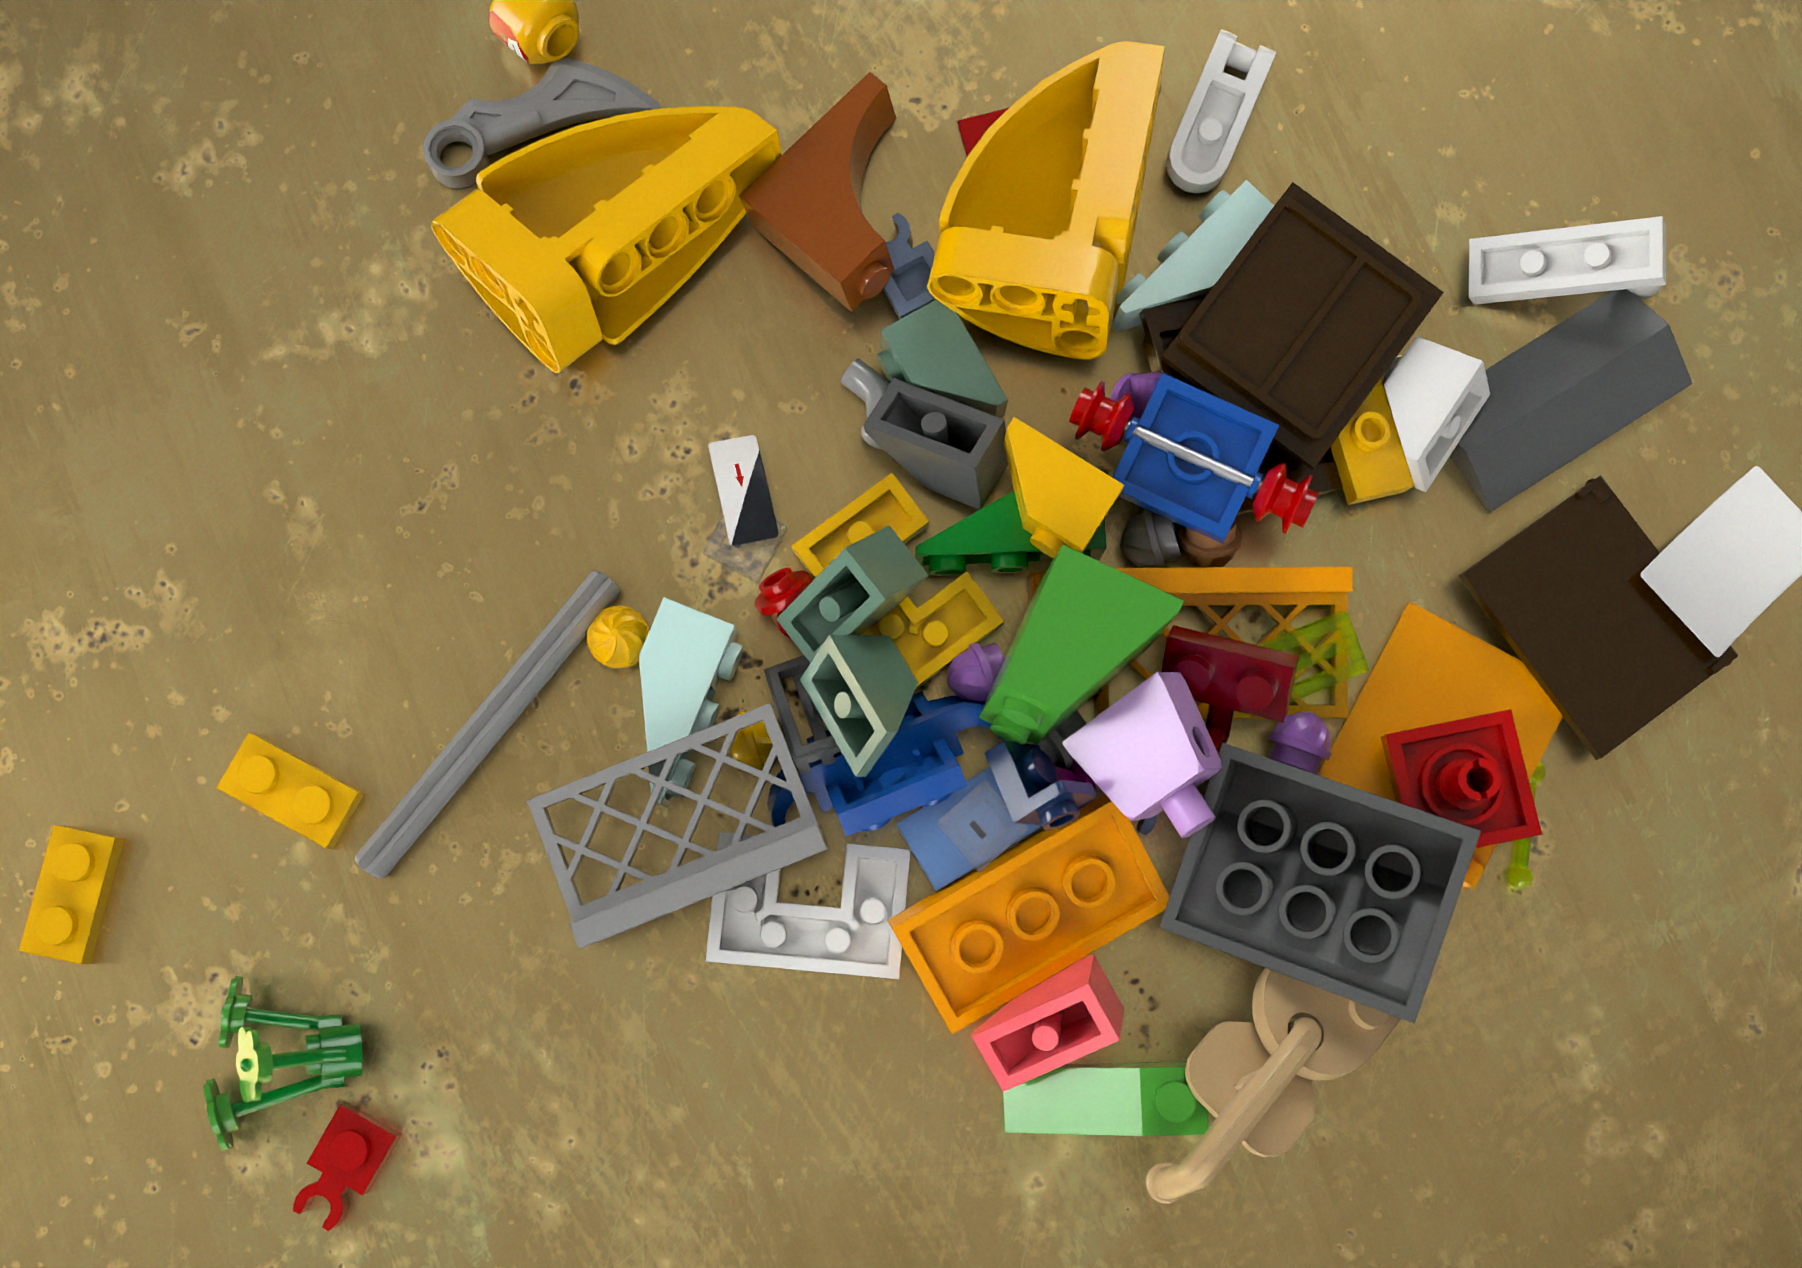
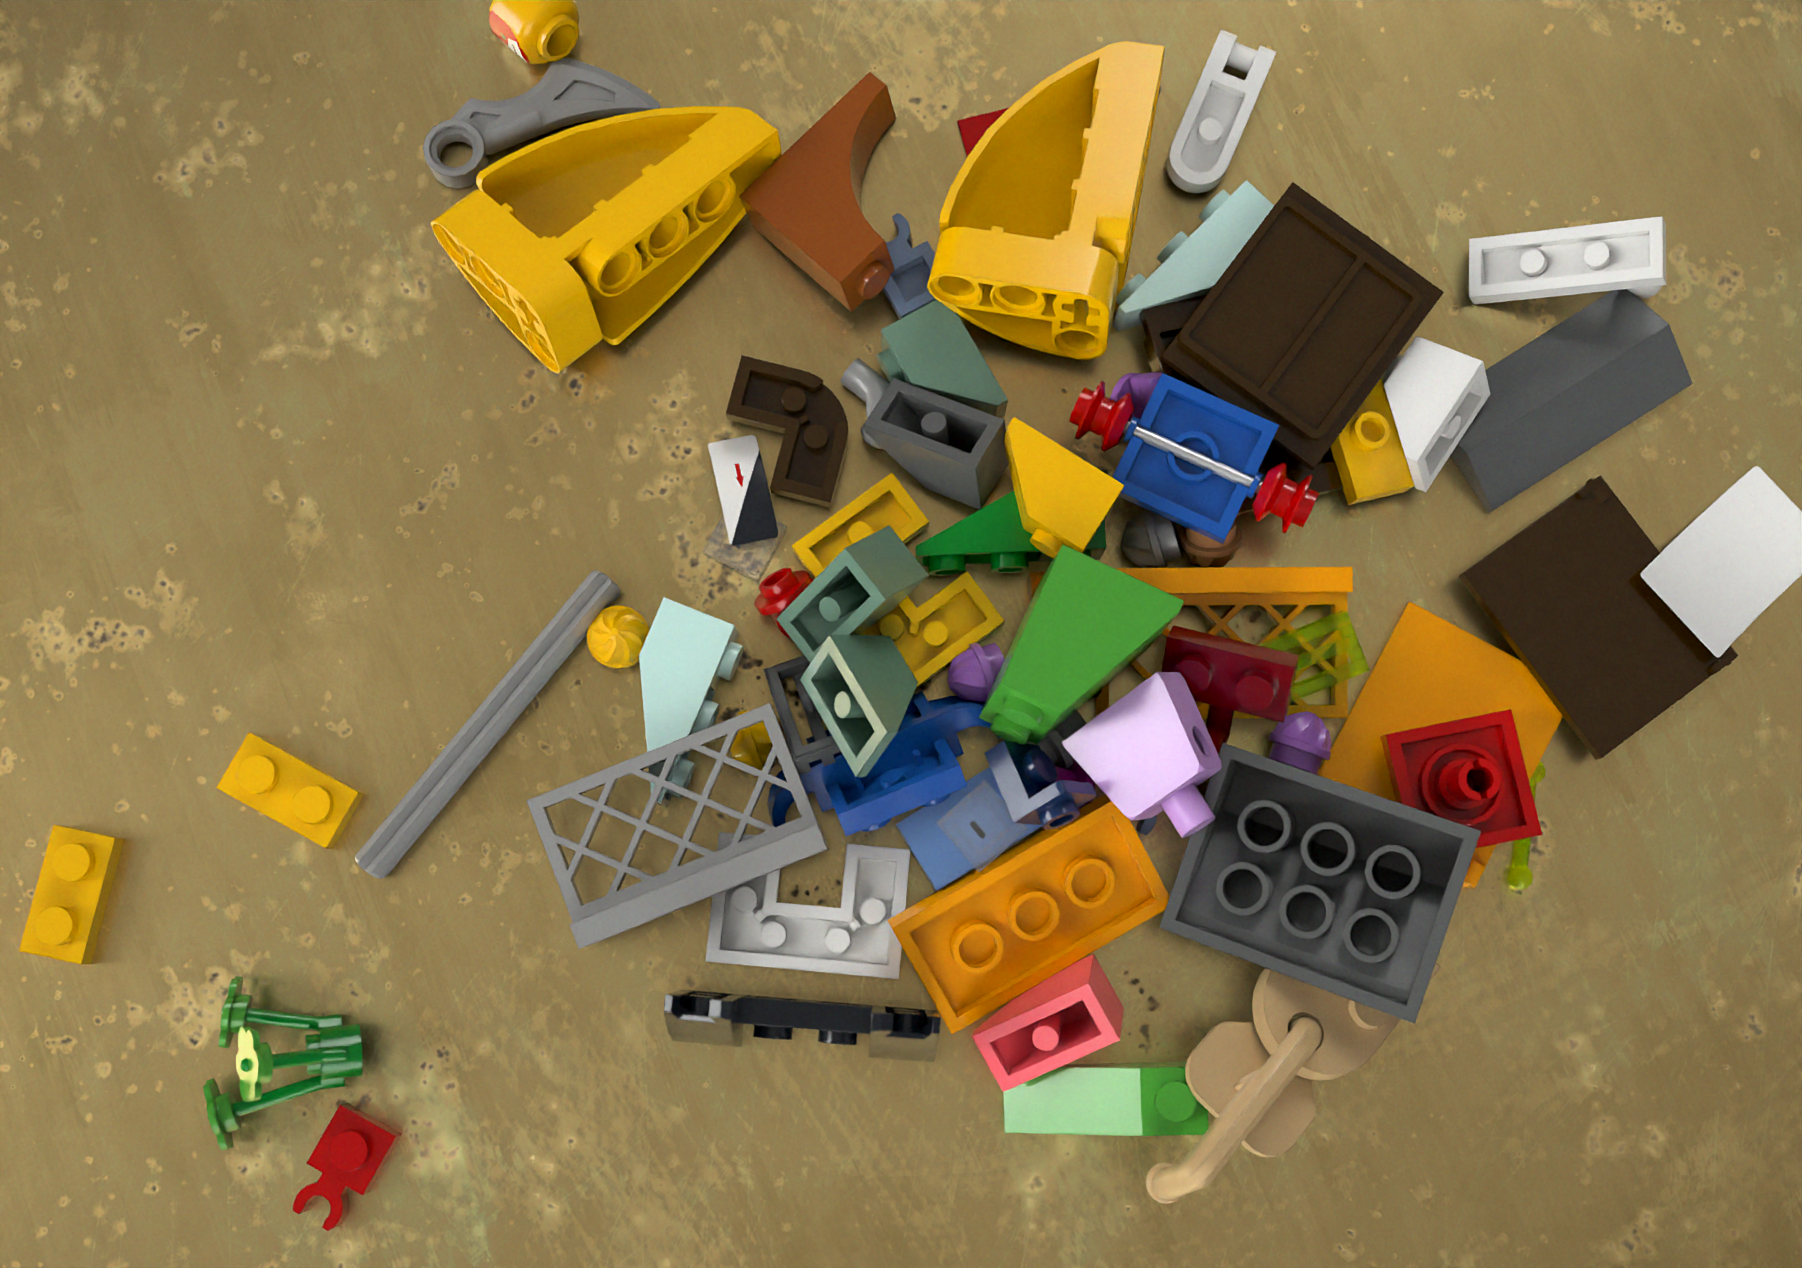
(720, 1019): none -> black wedge
(806, 414): none -> dark brown plate

